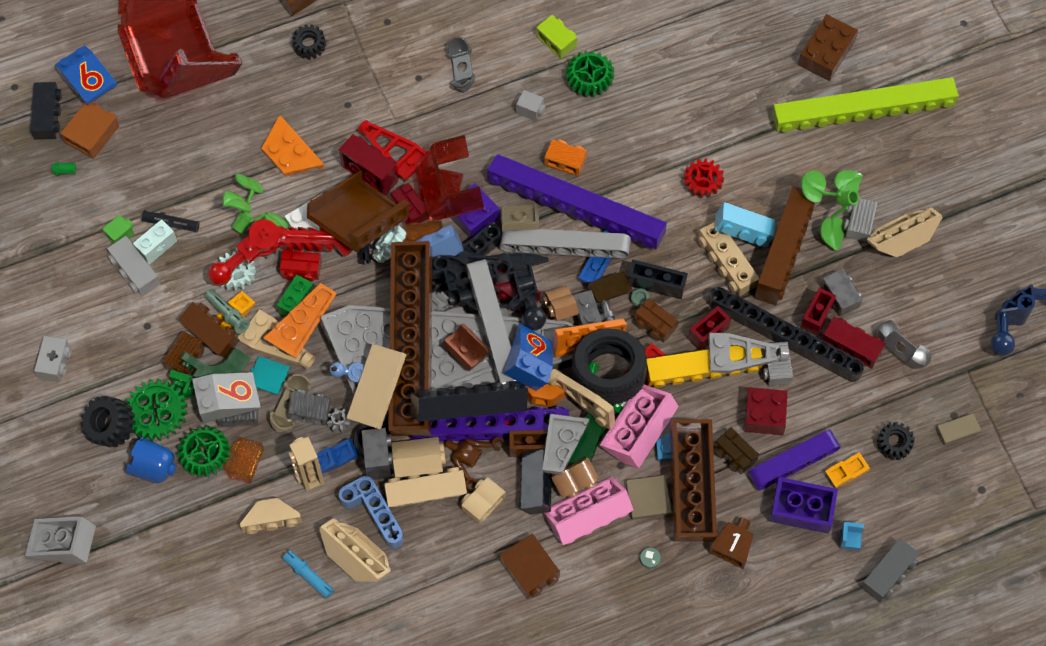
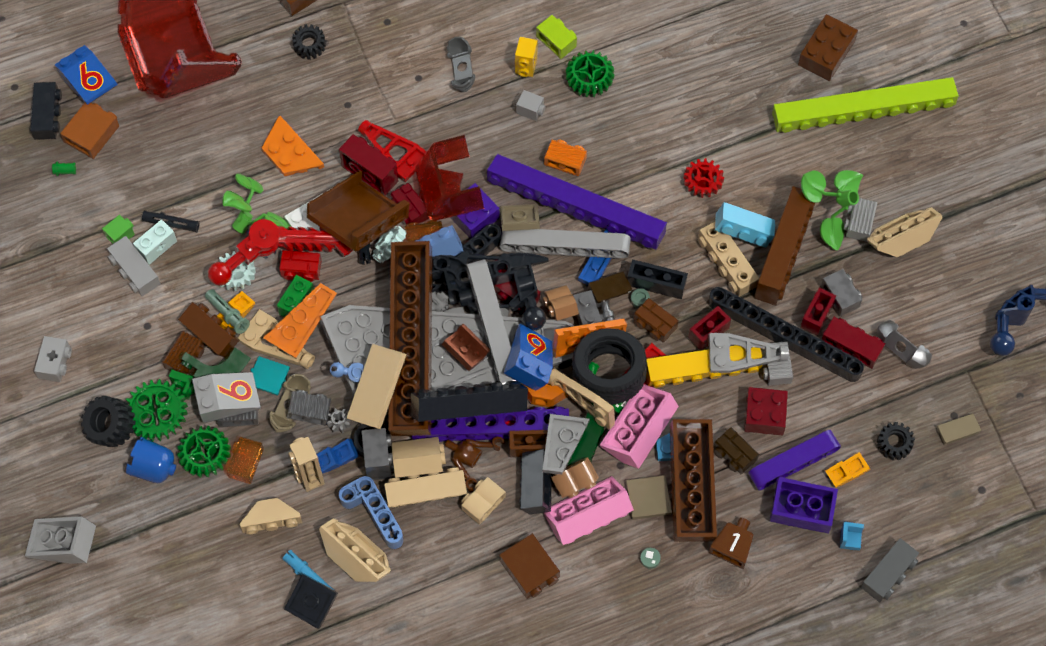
(311, 601): none -> black tile
(526, 57): none -> yellow brick

